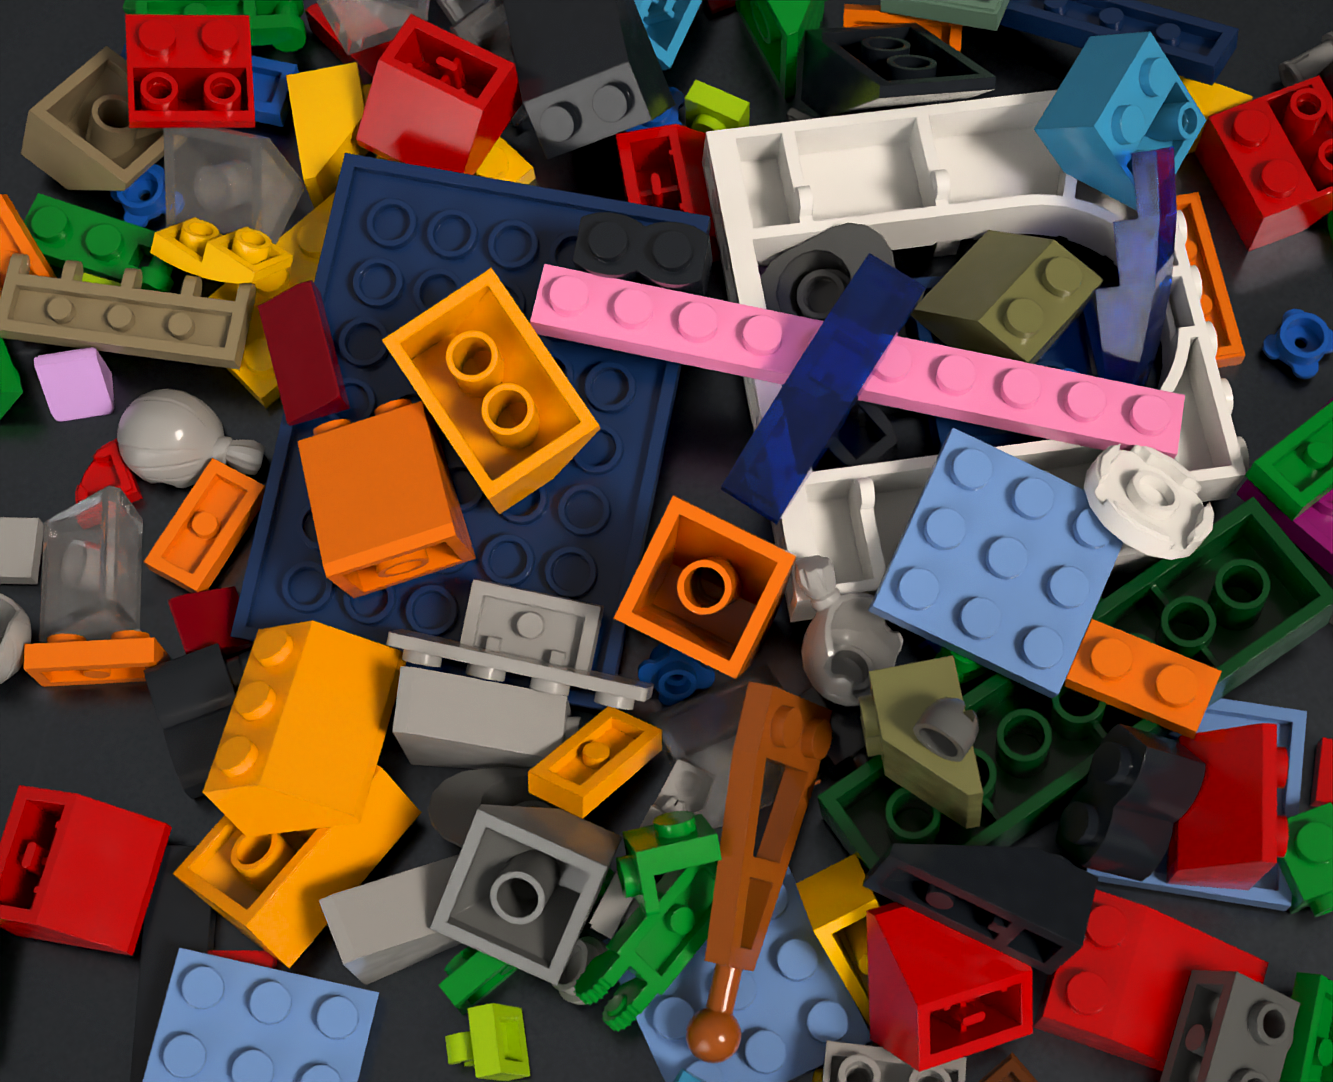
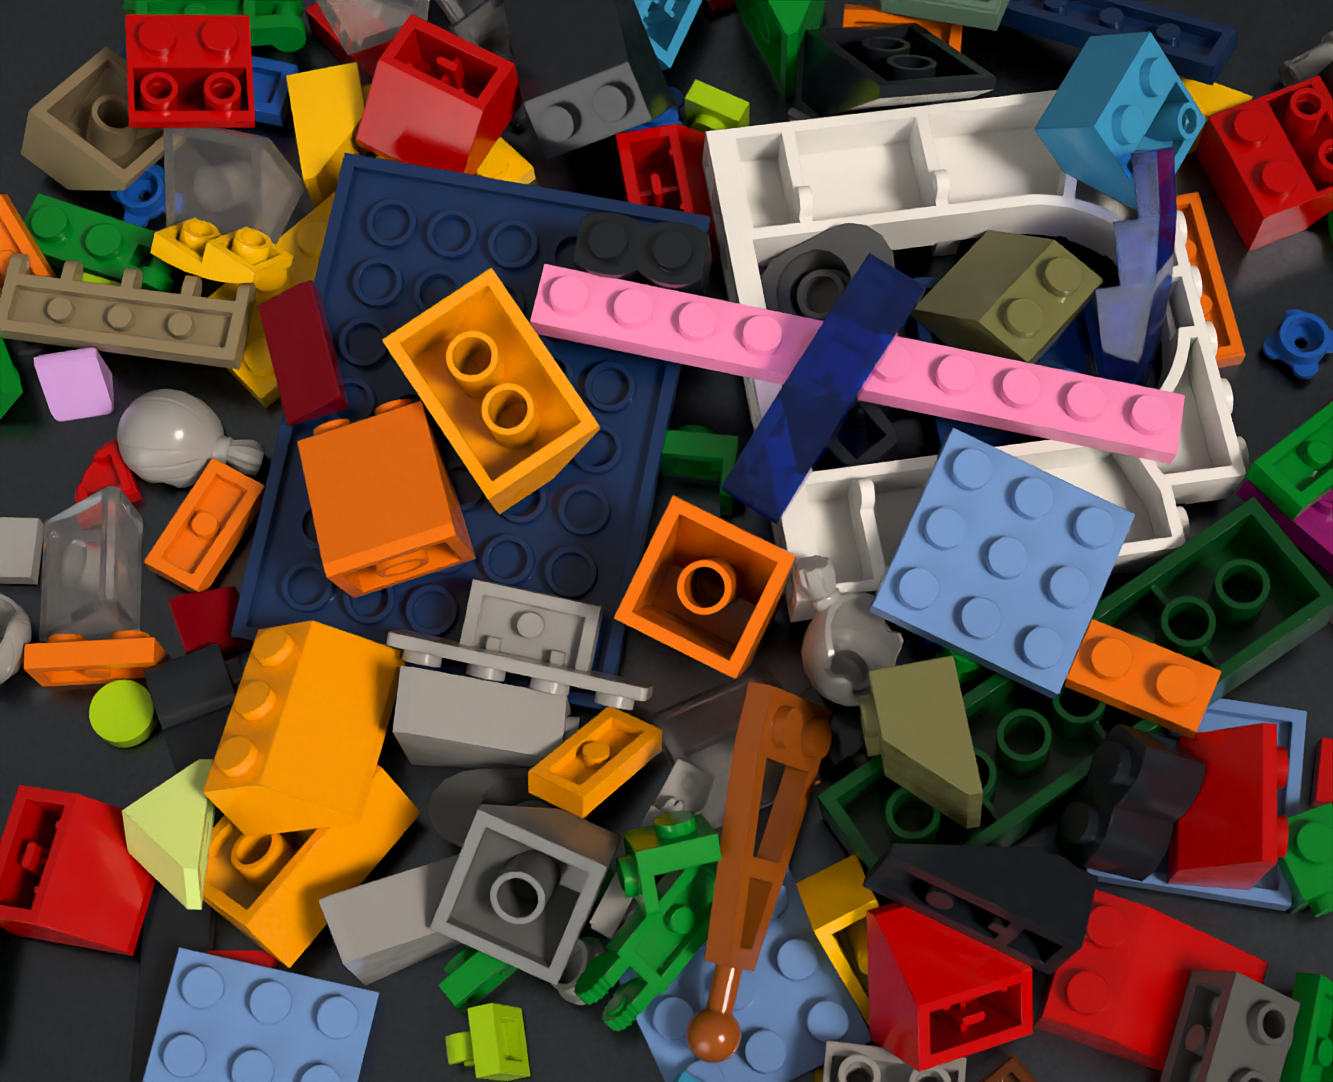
(123, 713): none -> lime tile
(173, 832): none -> yellowish green slope
(674, 674): blue plate -> none
(701, 454): none -> green bracket
(947, 729): dark grey hinge -> none
(1148, 501): white tile -> none

